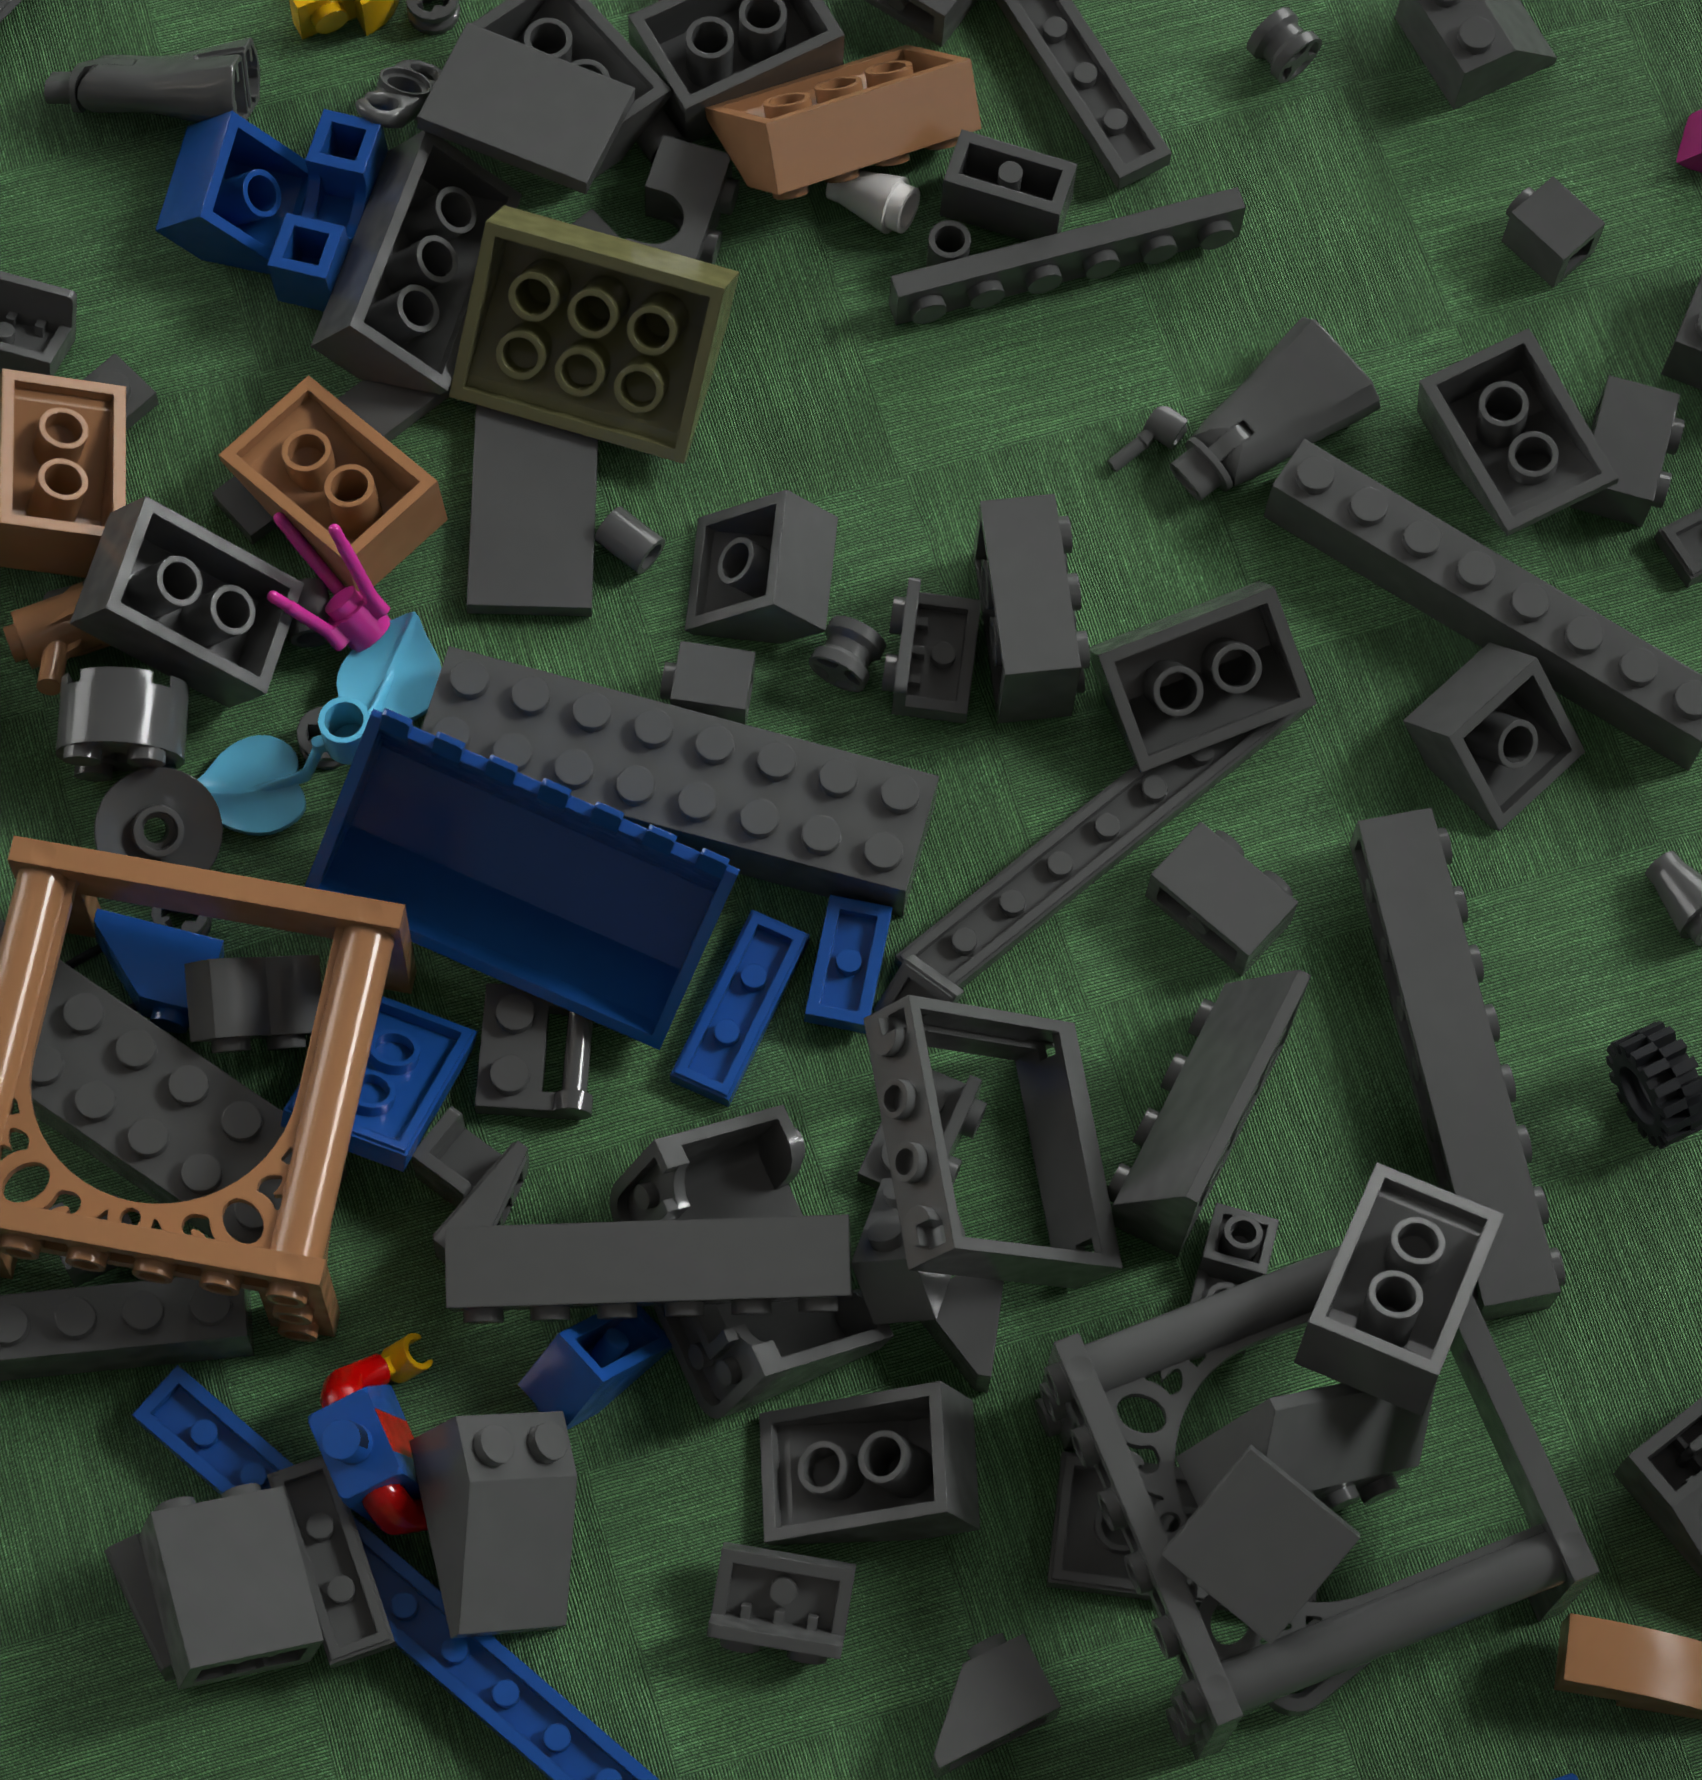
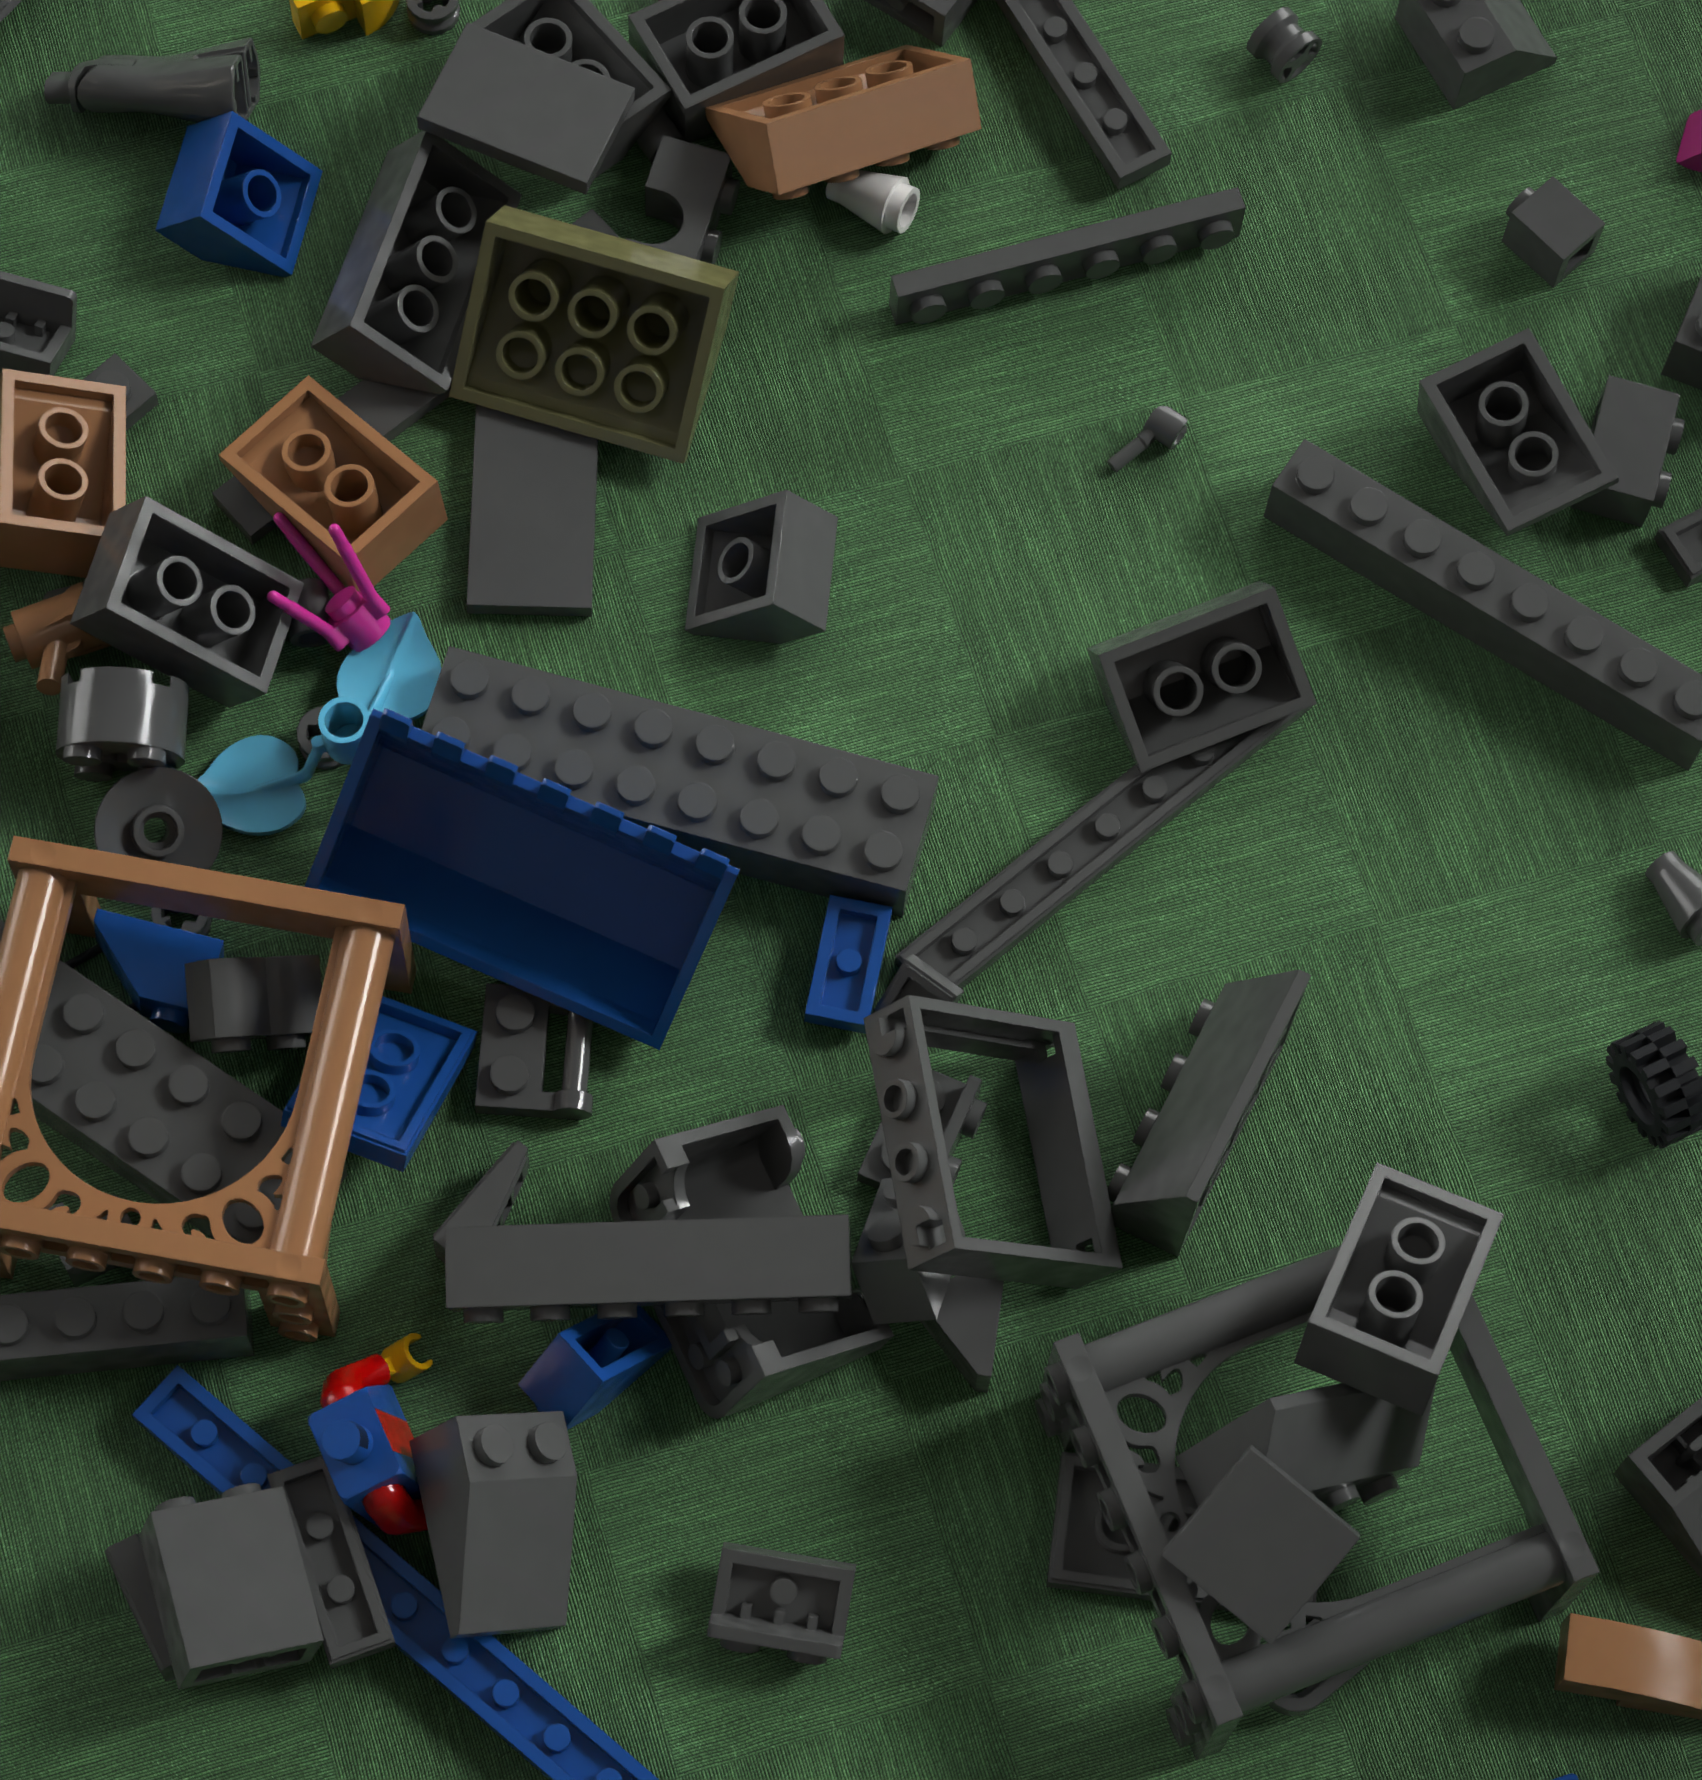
(341, 176): blue arch -> none
(399, 94): dark grey piece -> none
(452, 1158): dark grey panel -> none
(630, 540): dark grey hinge -> none
(710, 680): dark grey brick -> none
(739, 1008): blue tile -> none
(847, 653): dark grey wheel -> none
(870, 1468): dark grey slope -> none
(935, 654): dark grey bracket -> none
(945, 238): dark grey hinge -> none
(993, 1702): dark grey slope -> none
(1007, 188): dark grey brick -> none
(1029, 608): dark grey brick -> none
(1222, 897): dark grey brick -> none
(1234, 1250): dark grey slope -> none
(1293, 395): dark grey piece -> none
(1453, 1052): dark grey brick -> none
(1495, 733): dark grey slope -> none

